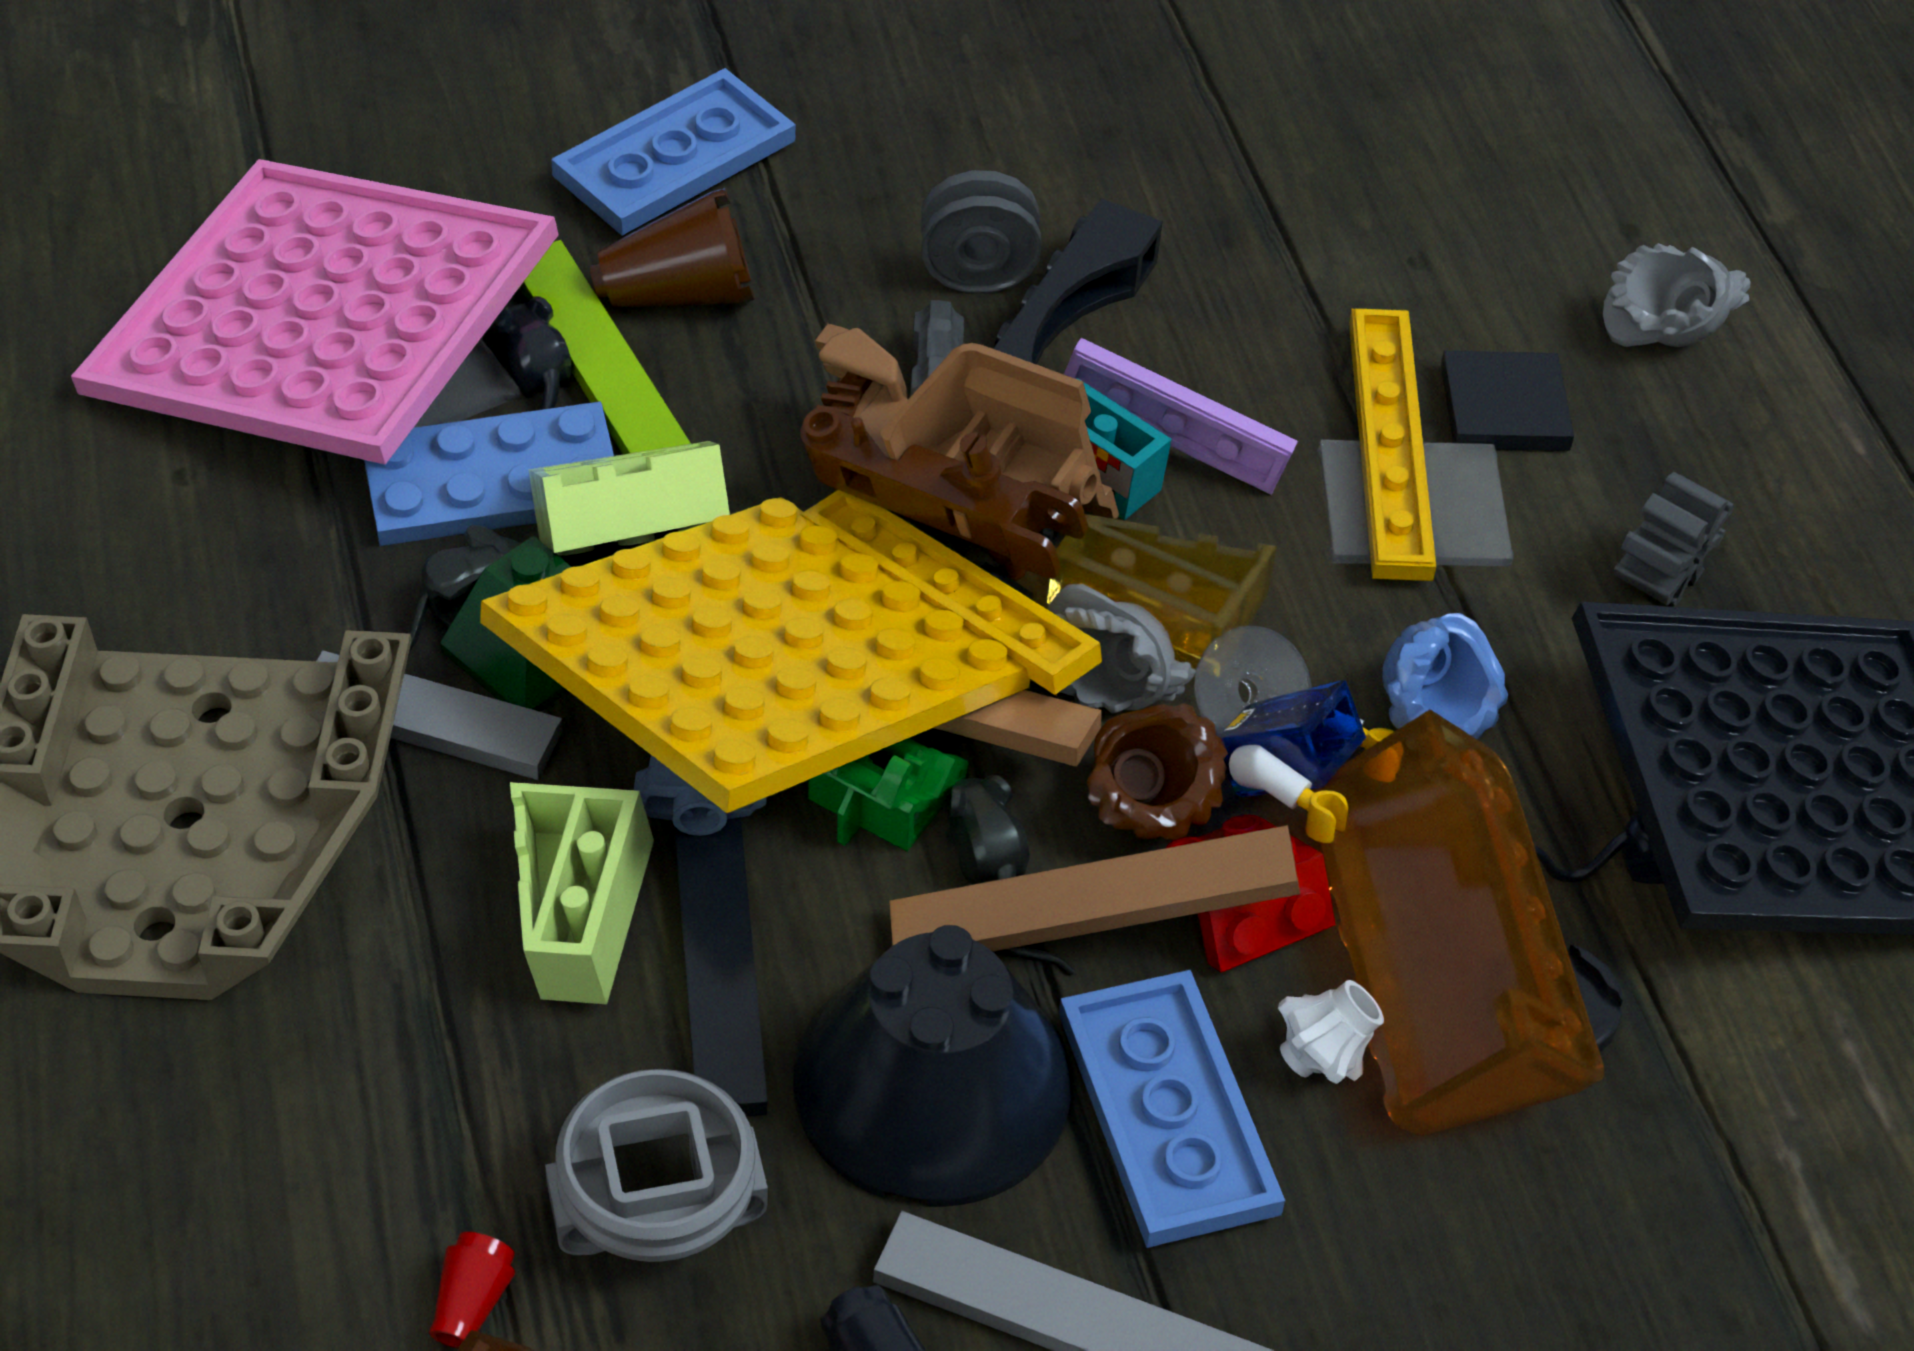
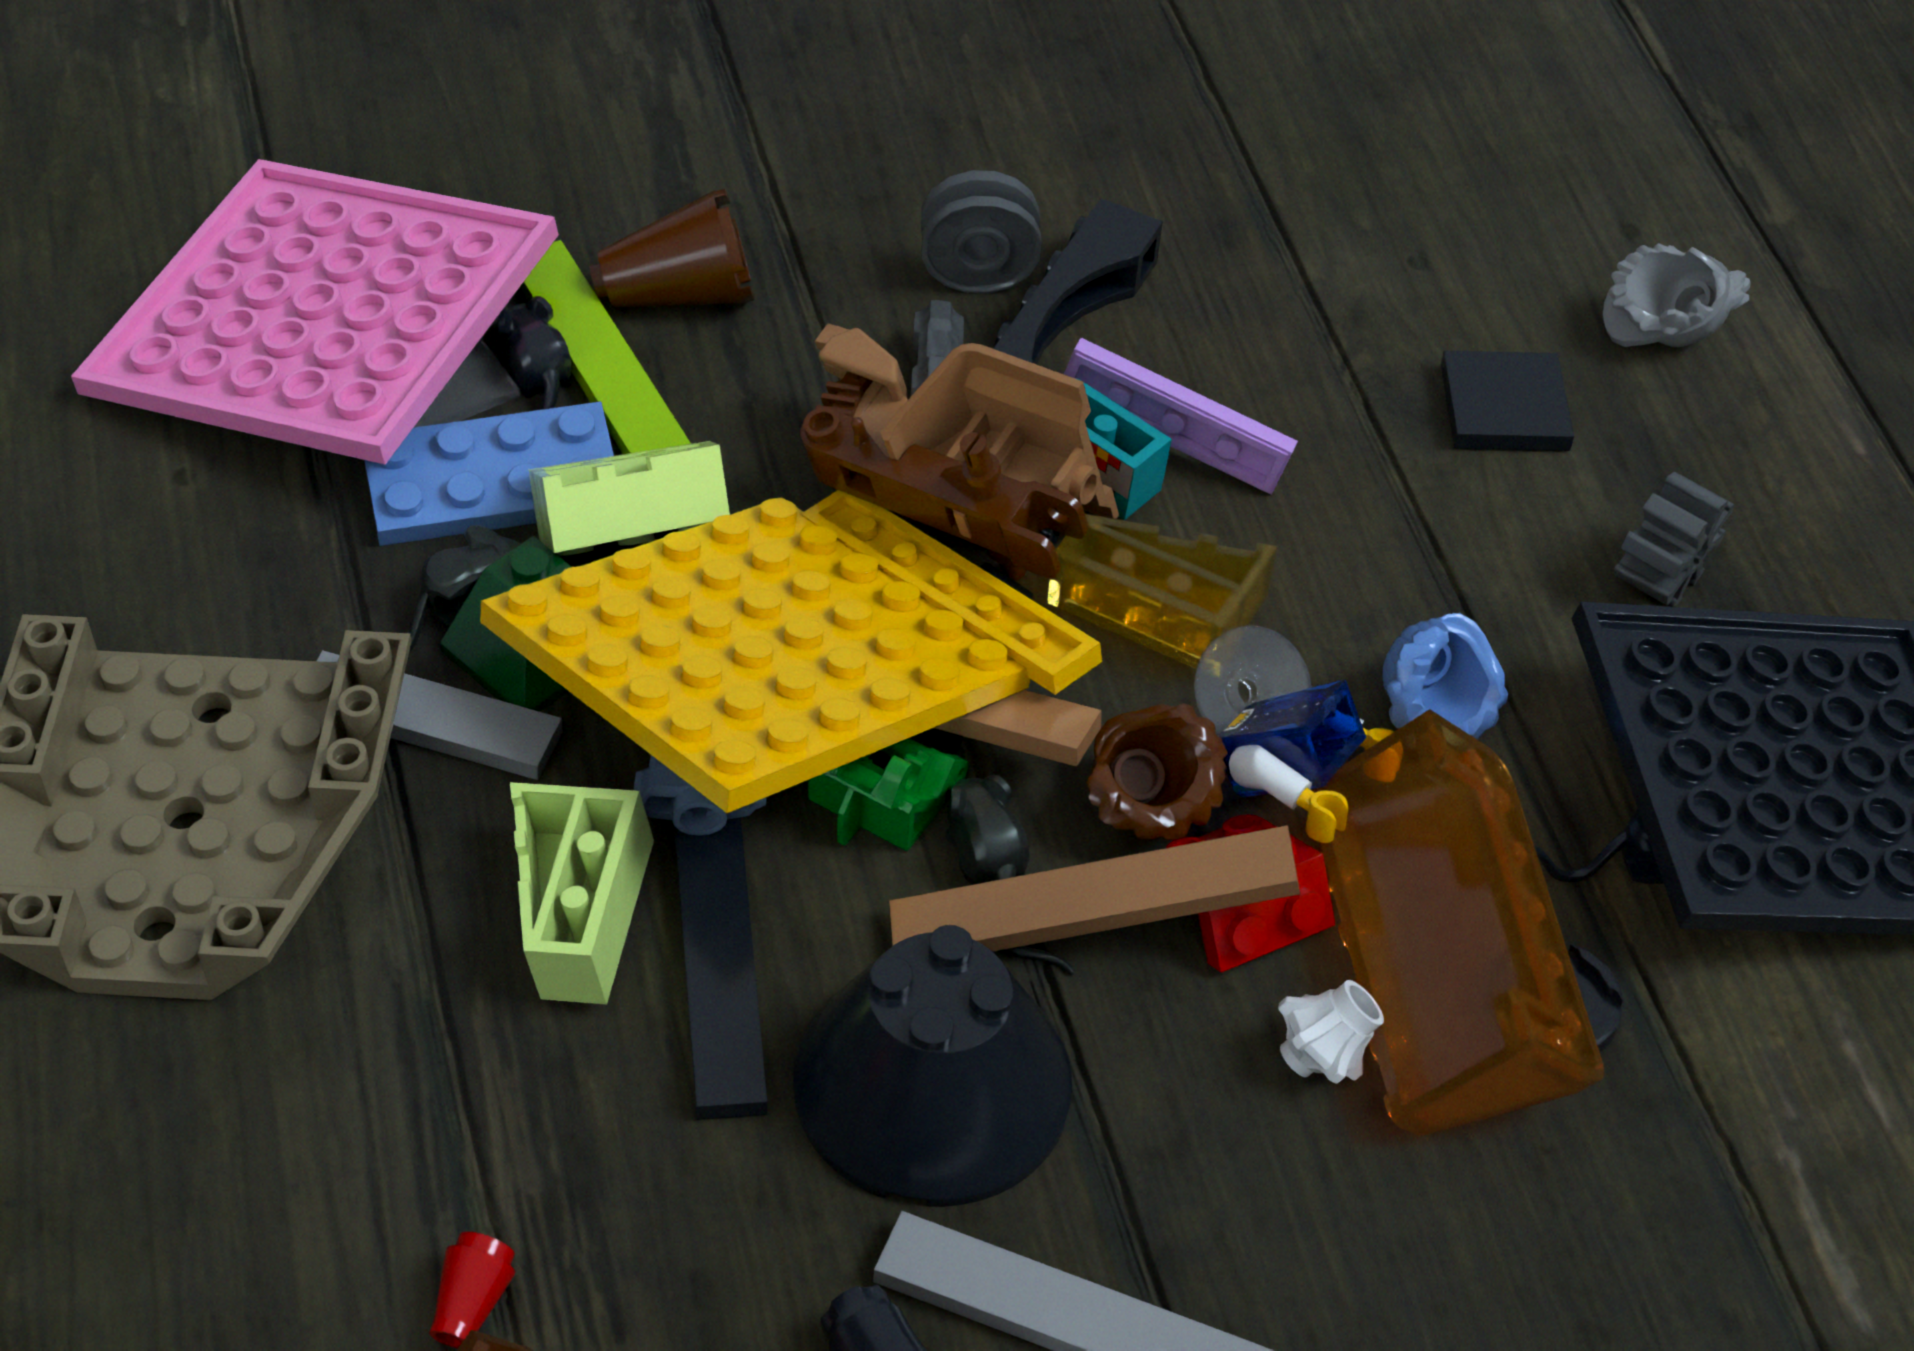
(663, 1220): light grey piece -> none
(673, 151): medium blue plate -> none
(1135, 652): light grey hair -> none
(1170, 1108): medium blue plate -> none
(1391, 446): yellow tile -> none
(1463, 500): clear piece -> none

